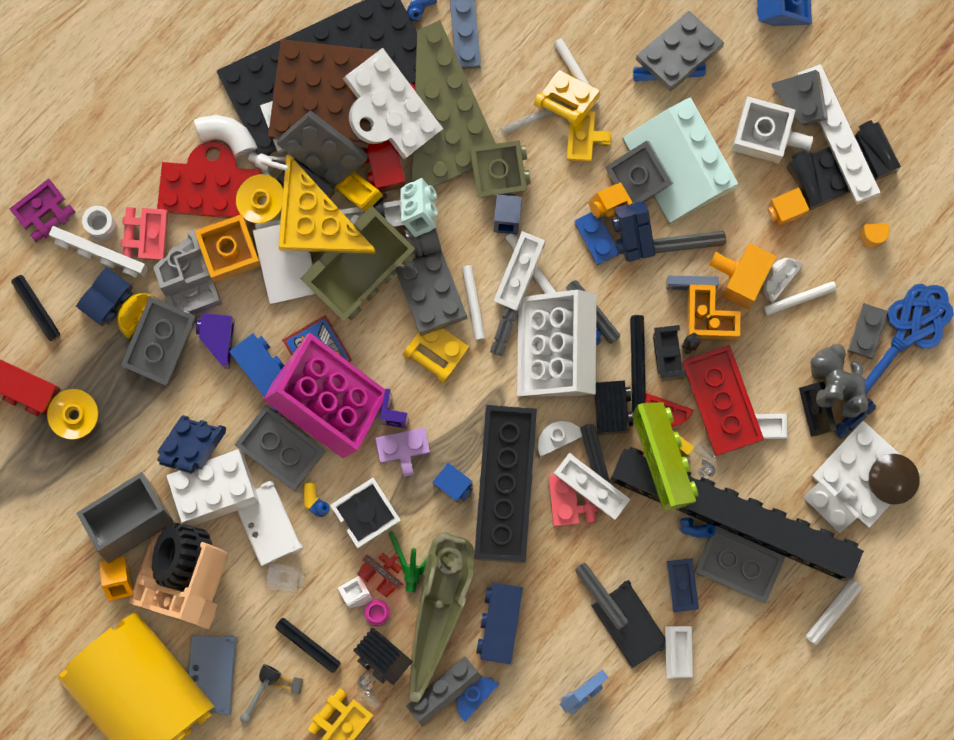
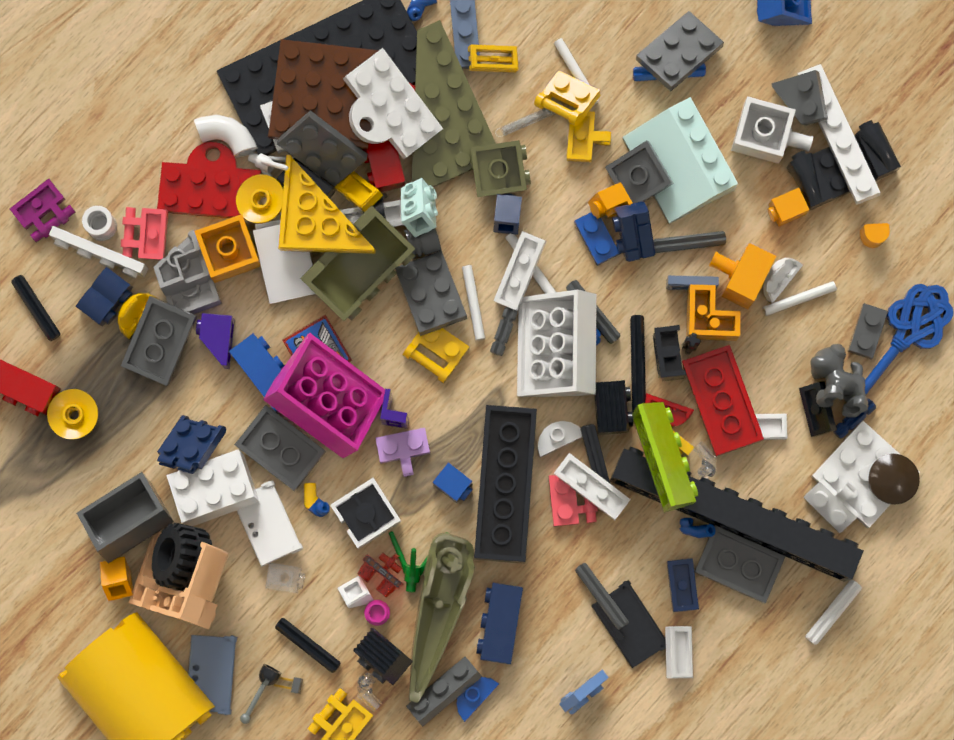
(474, 58): none -> yellow tile

